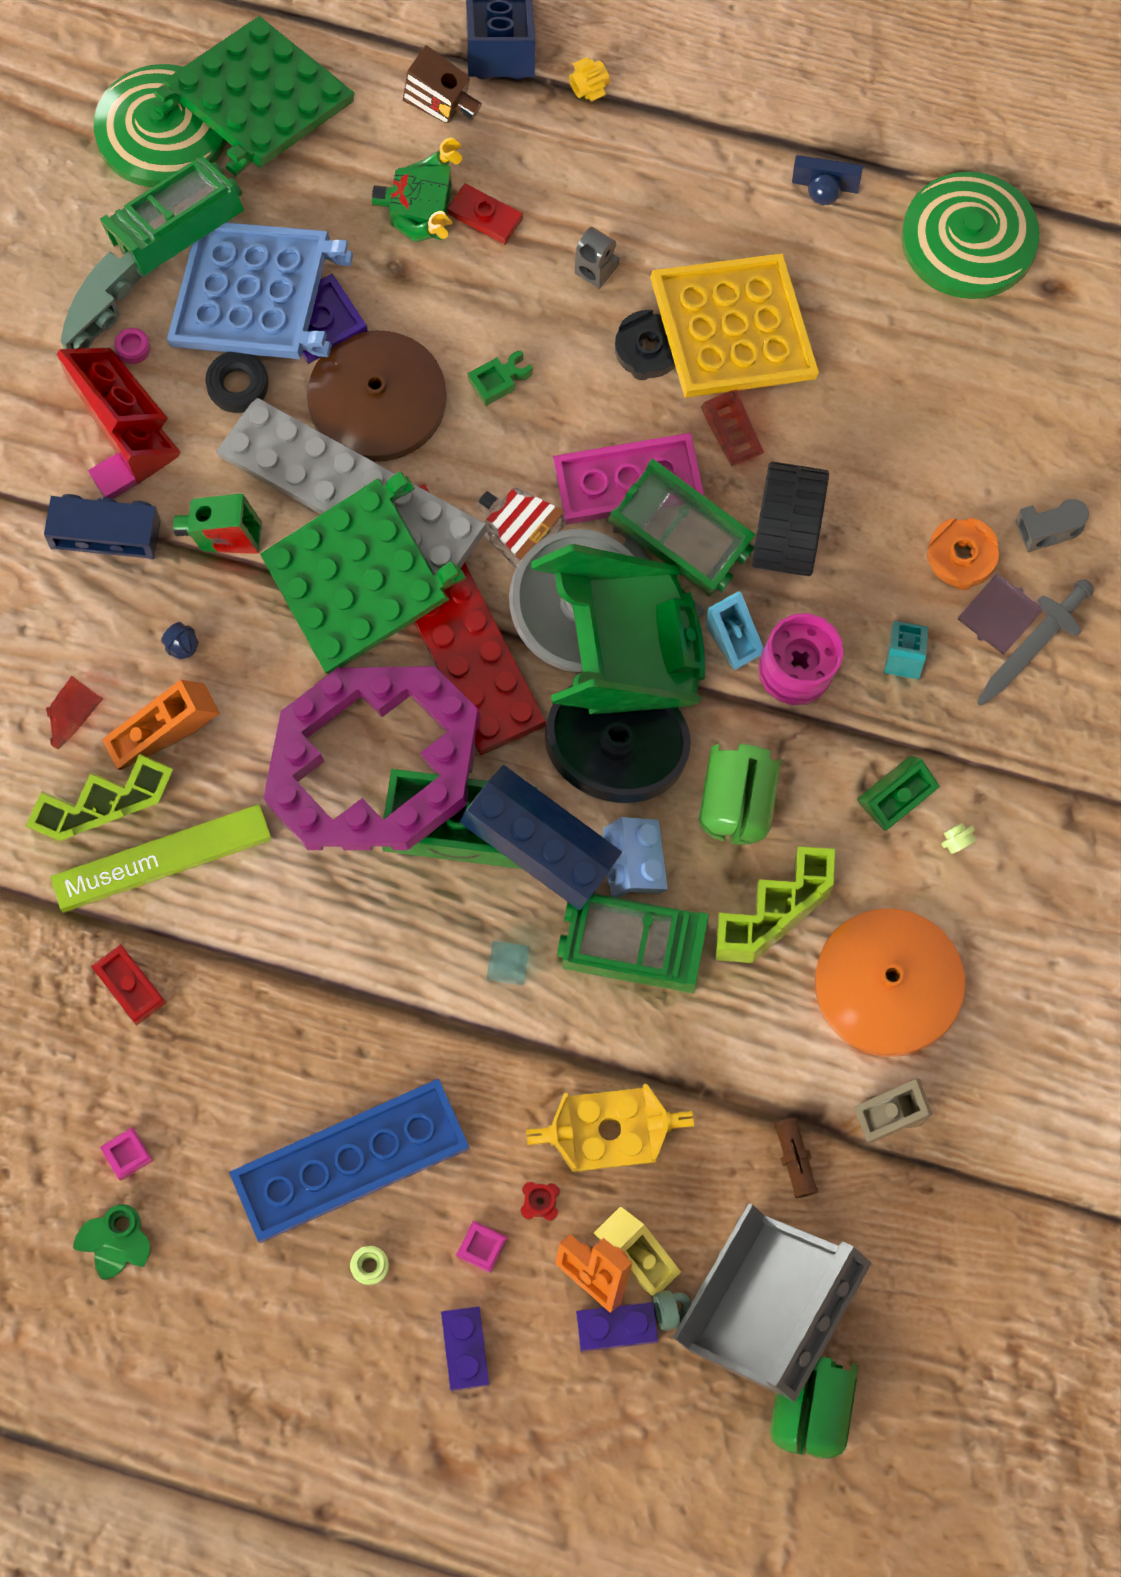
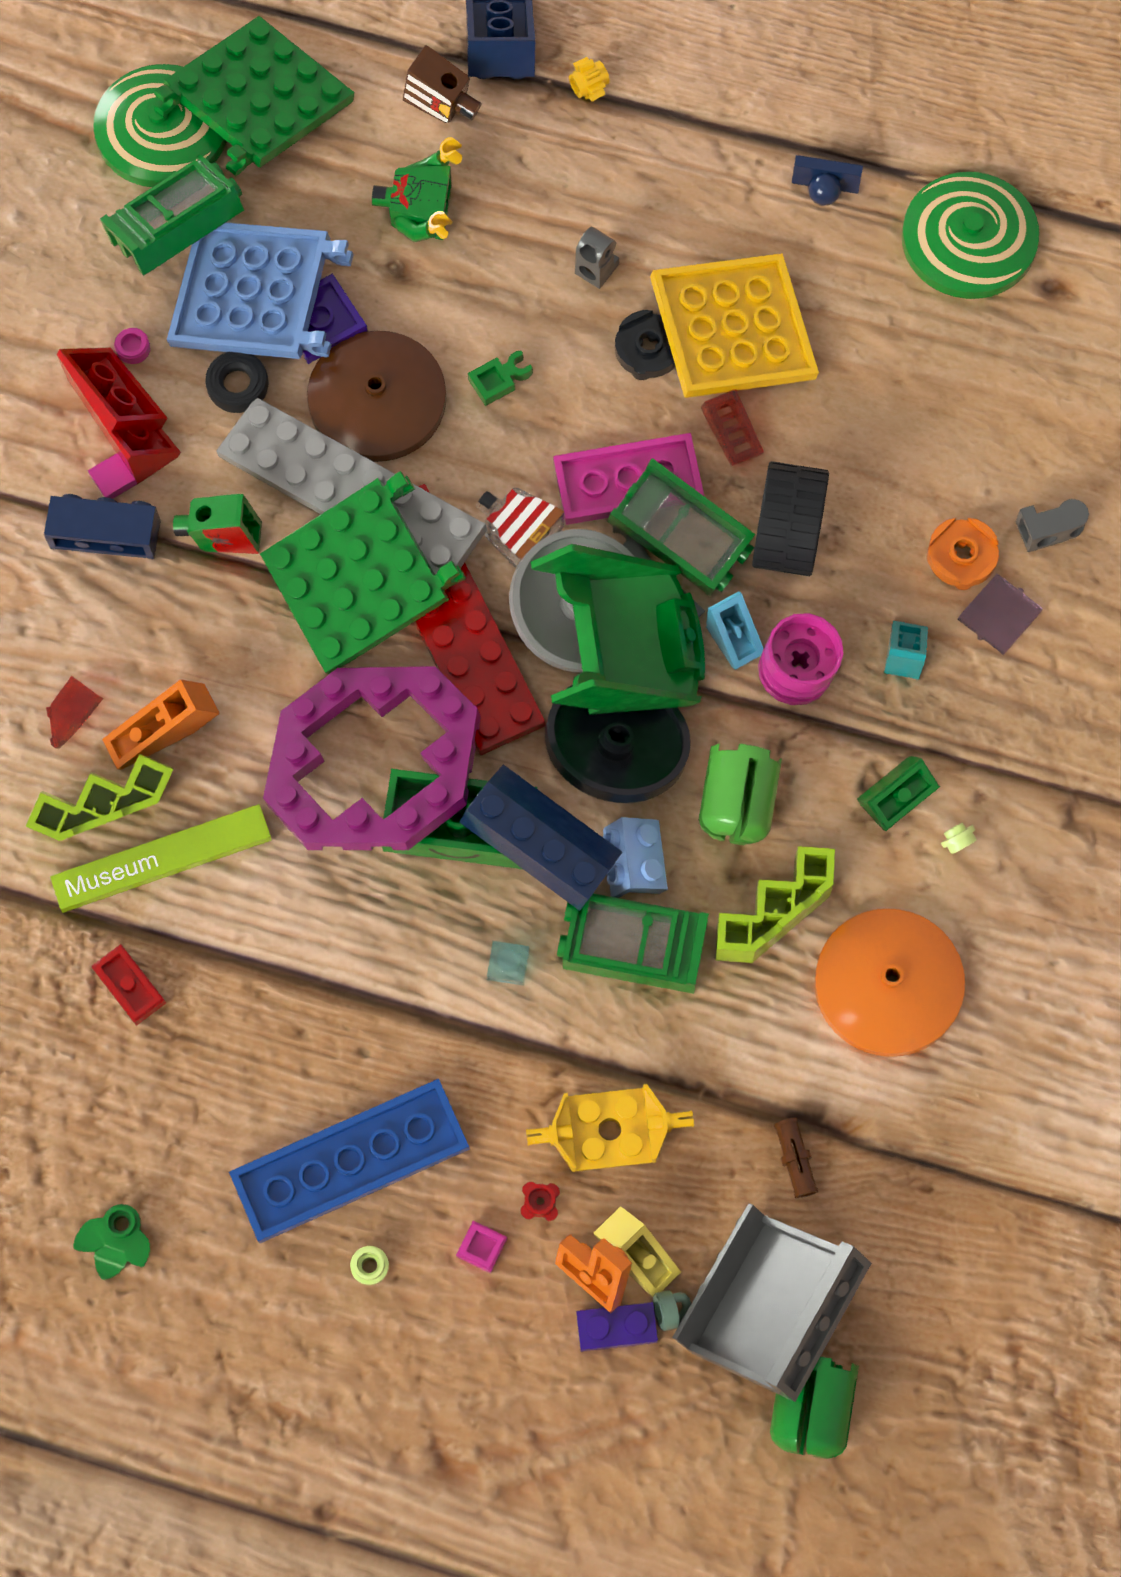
(95, 302): sand green slope -> none
(126, 1154): dark pink tile -> none
(180, 641): dark blue plate -> none
(465, 1348): dark purple plate -> none
(485, 213): red plate -> none
(893, 1111): dark tan slope -> none
(1057, 618): dark grey sword -> none

